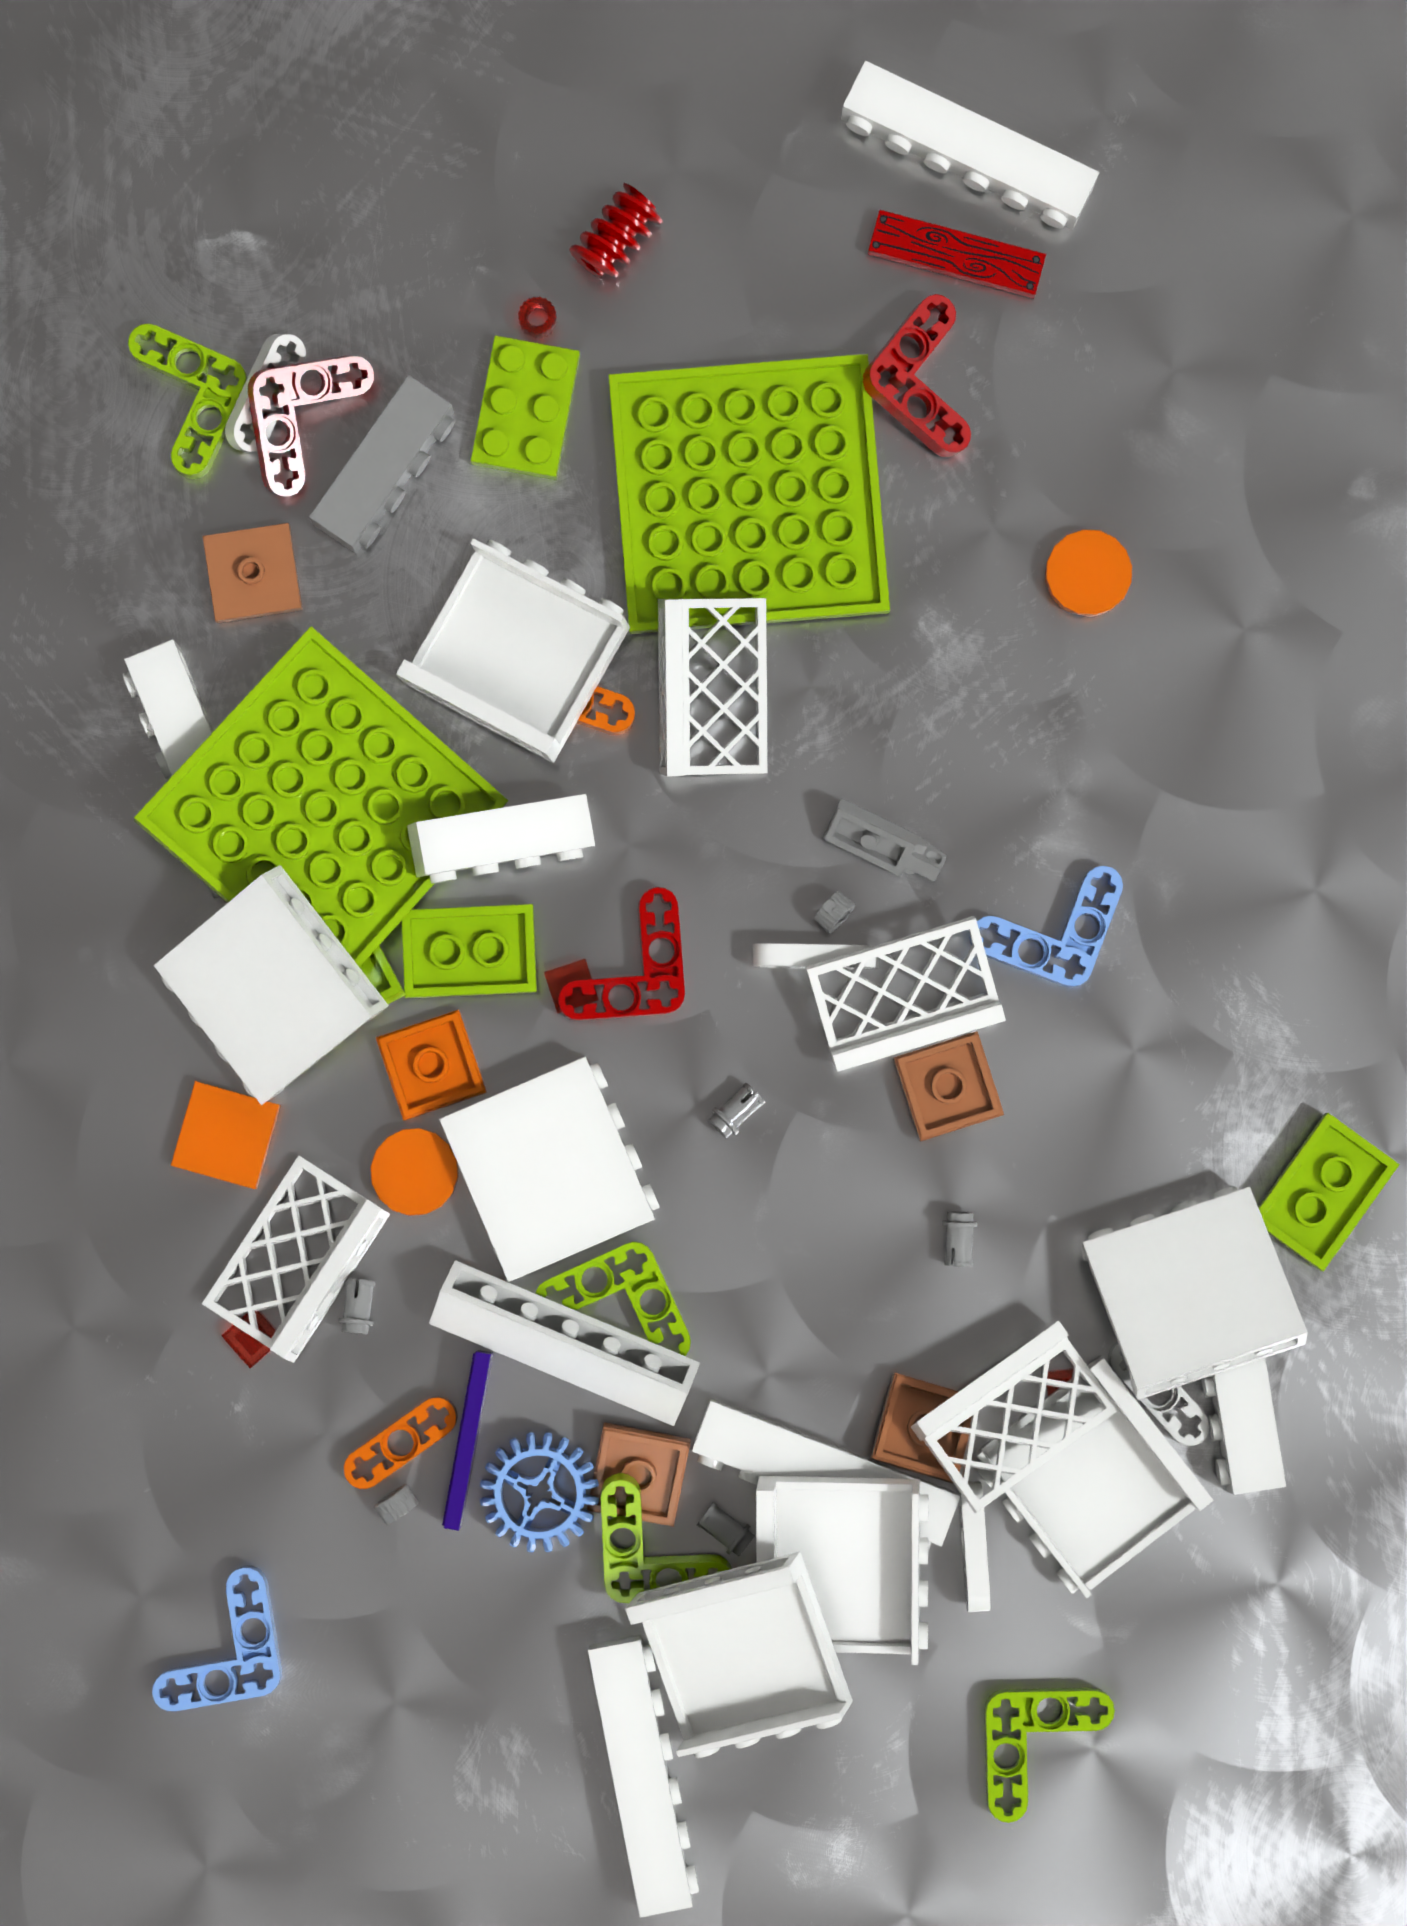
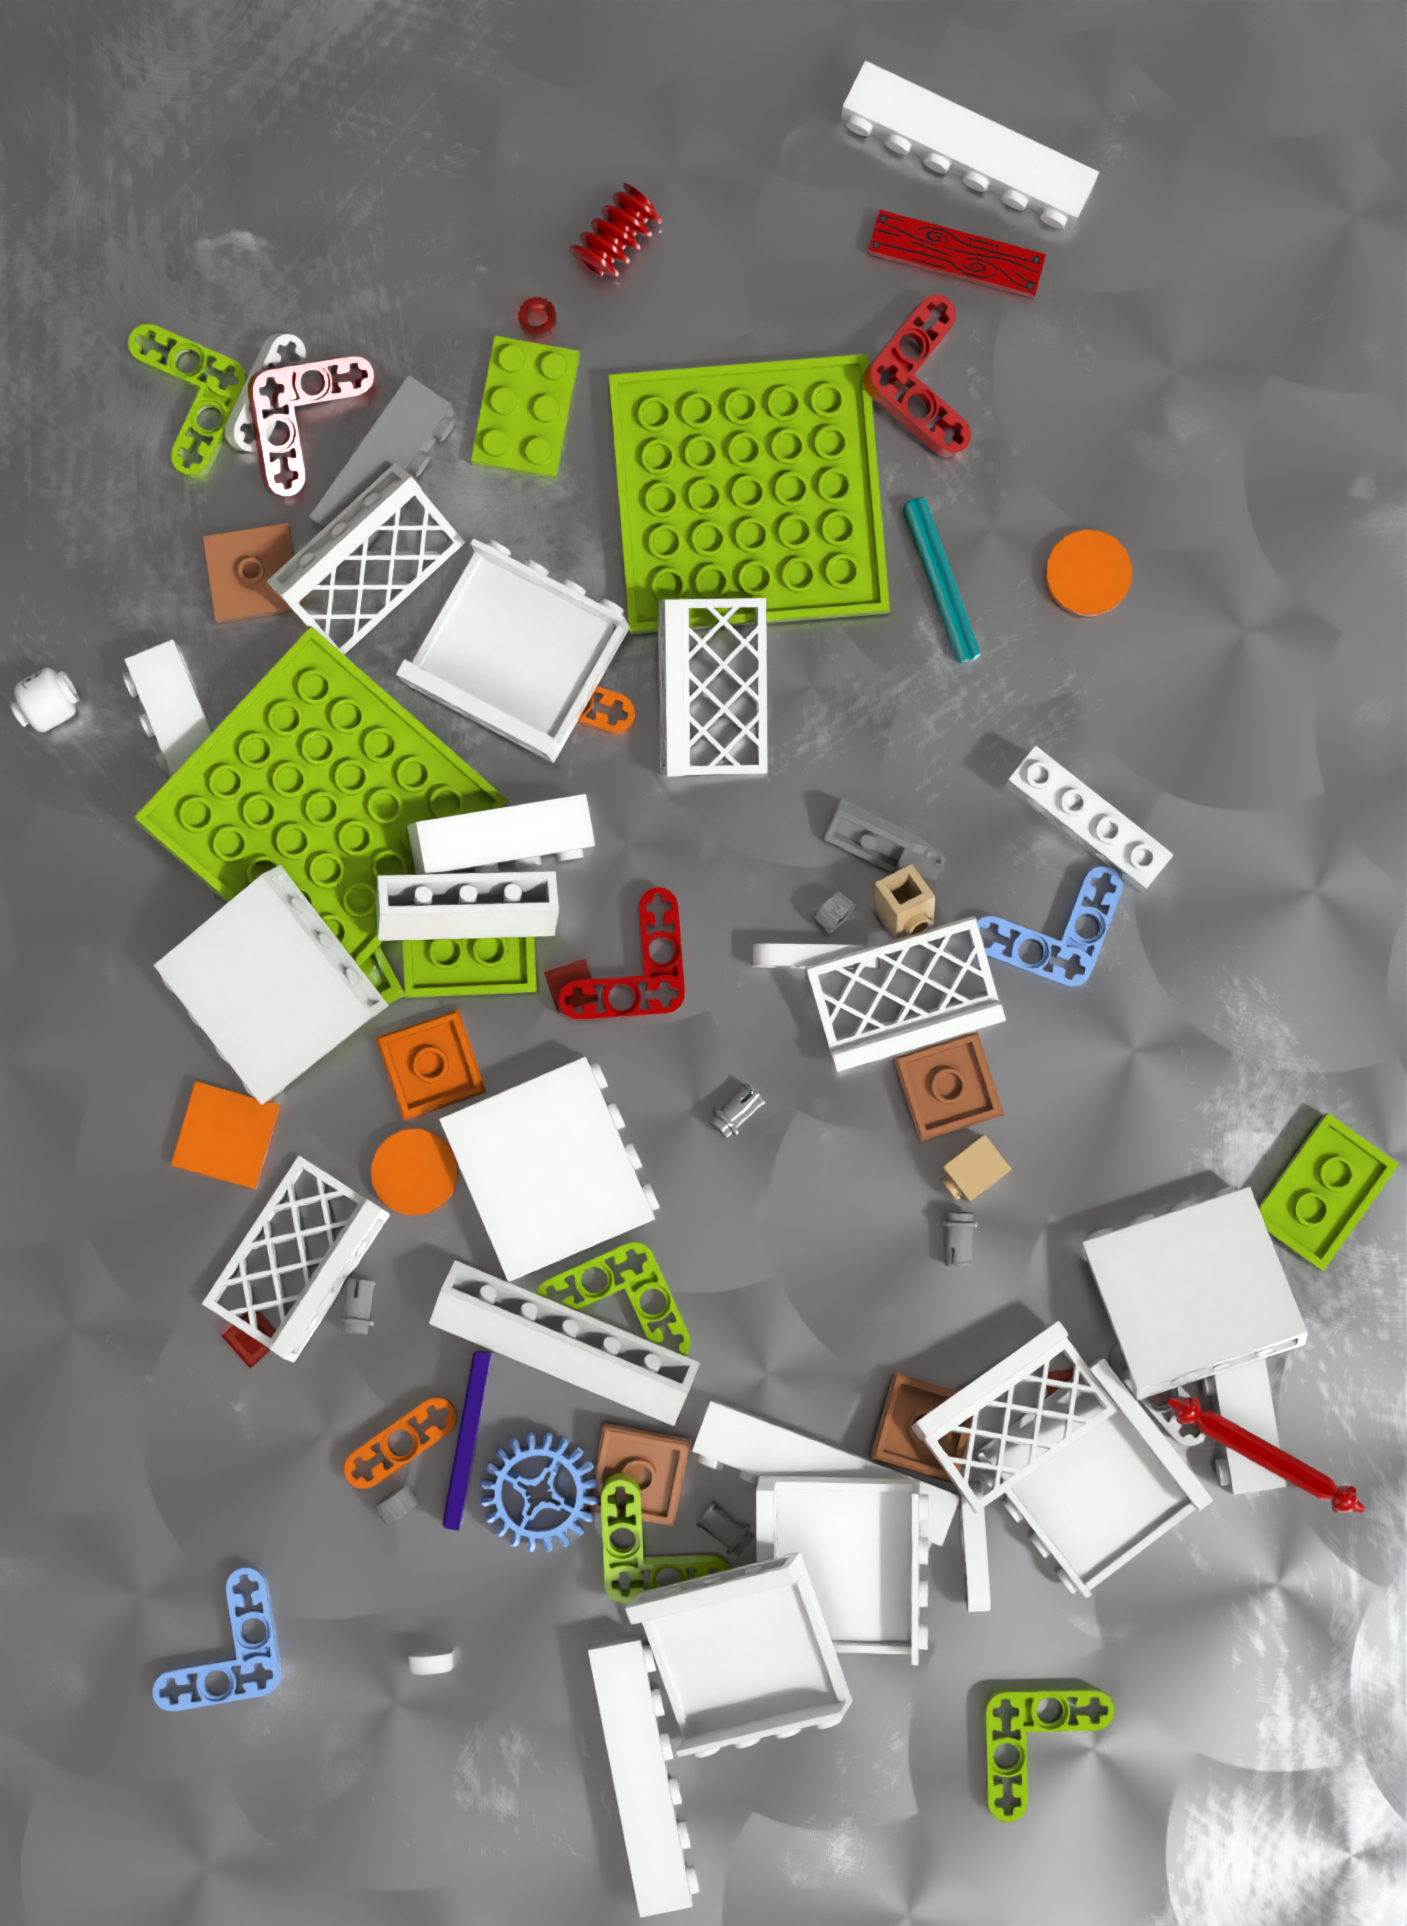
(44, 699): none -> white head
(351, 531): none -> white fence
(431, 1662): none -> white tile
(466, 905): none -> white brick
(904, 903): none -> tan brick
(941, 580): none -> teal axle
(974, 1169): none -> tan brick
(1088, 819): none -> white brick
(1266, 1455): none -> red wheel

